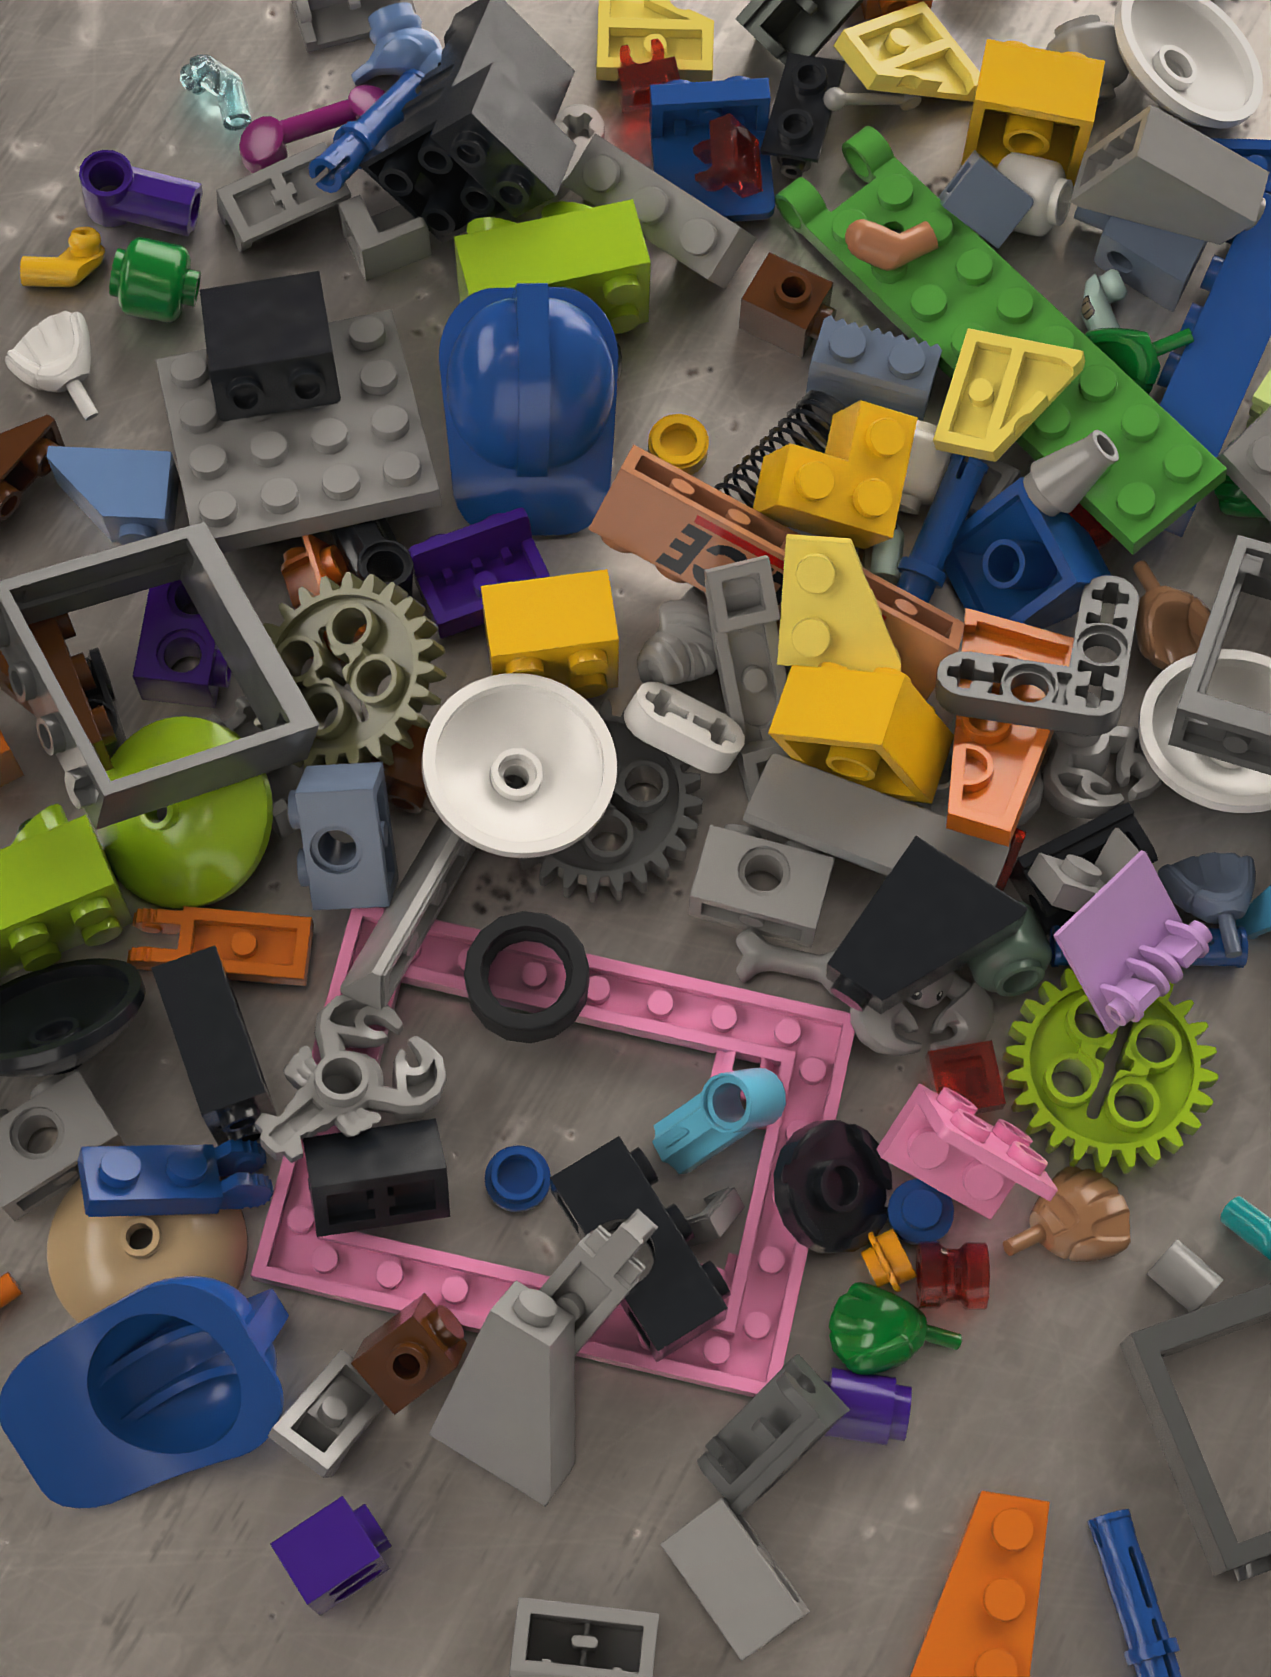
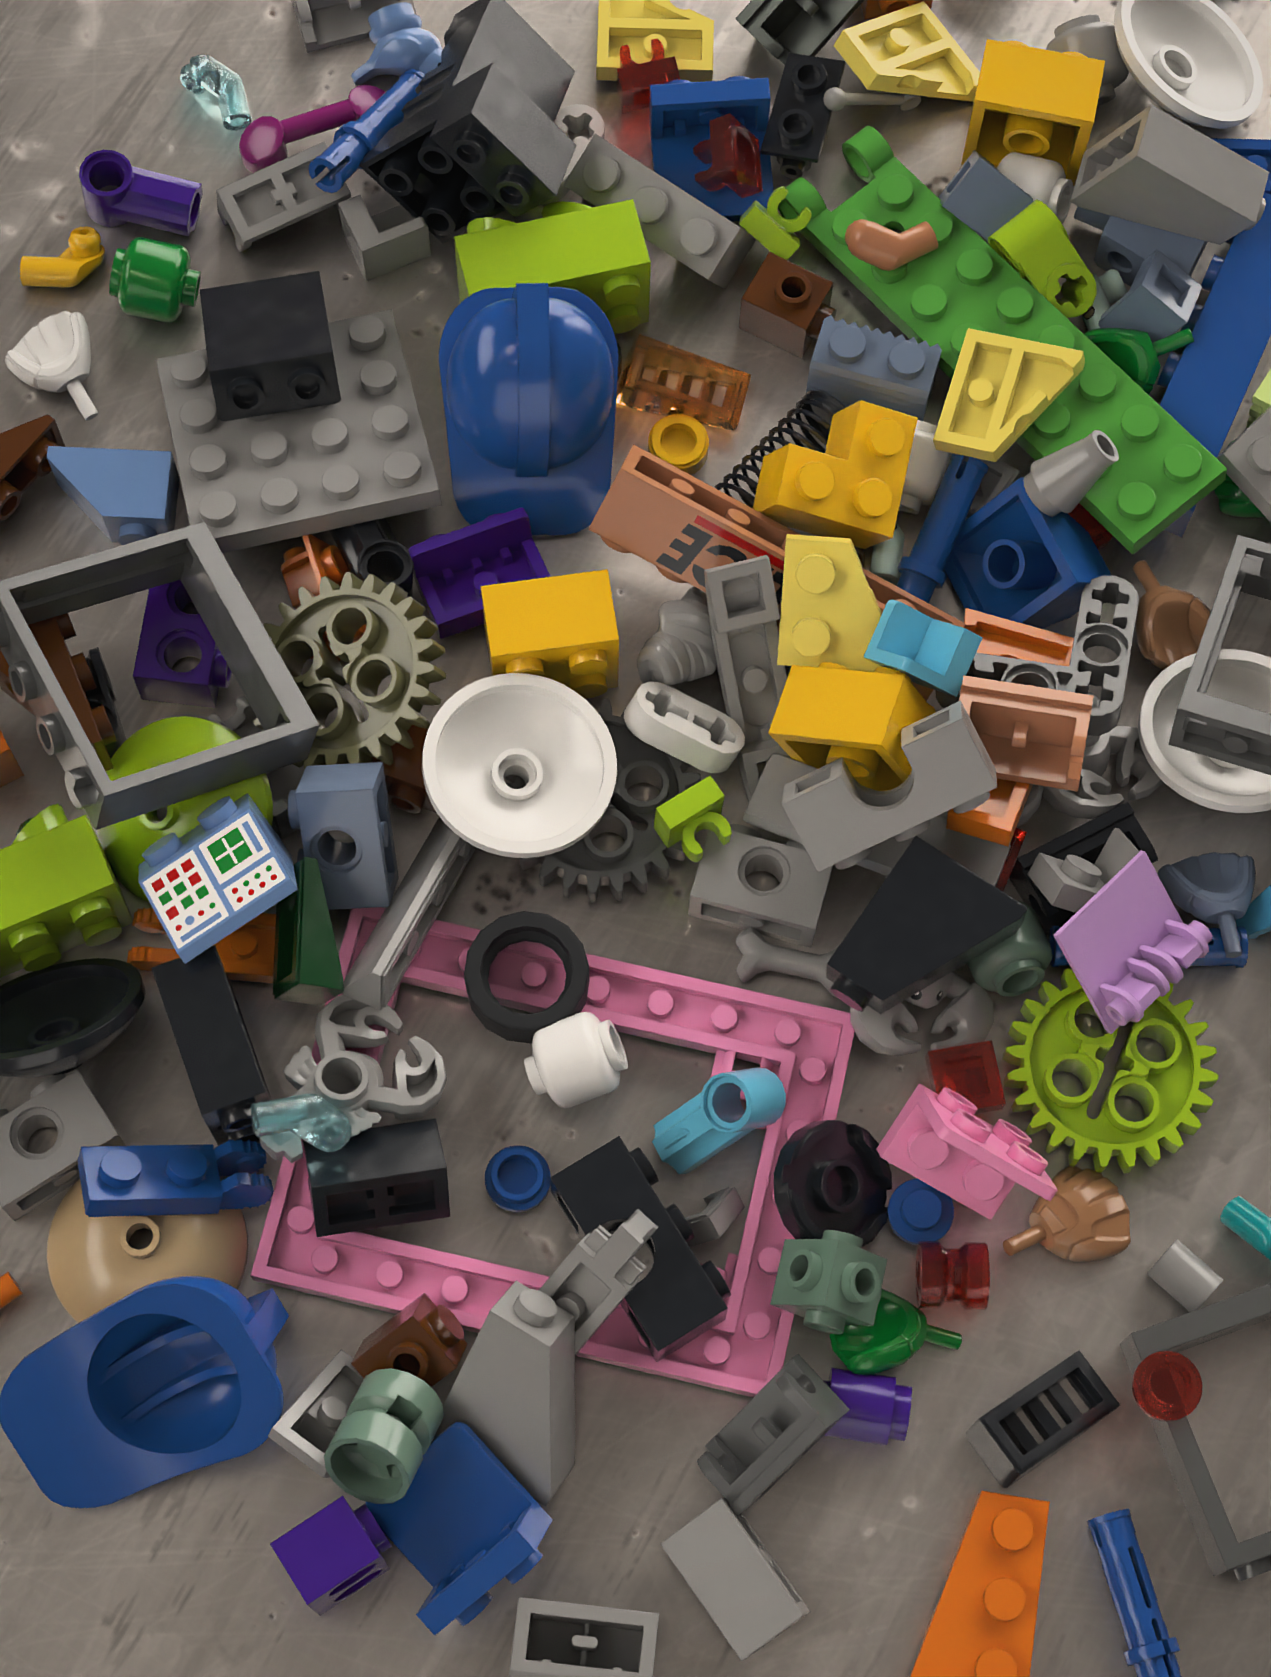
(216, 875): none -> slope
(305, 945): none -> dark green slope
(305, 1116): none -> clear light blue arm
(384, 1436): none -> sand green wheel
(463, 1526): none -> blue bracket
(576, 1060): none -> white head
(657, 399): none -> clear orange slope
(691, 812): none -> lime tile
(771, 228): none -> lime tile
(829, 1281): none -> sand green brick
(844, 819): none -> light grey arch
(888, 1260): light orange plate -> none
(923, 647): none -> medium azure panel
(1006, 1442): none -> black slope
(1030, 730): none -> nougat hinge
(1042, 253): none -> lime piece
(1157, 300): none -> sand blue panel
(1167, 1386): none -> clear red plate

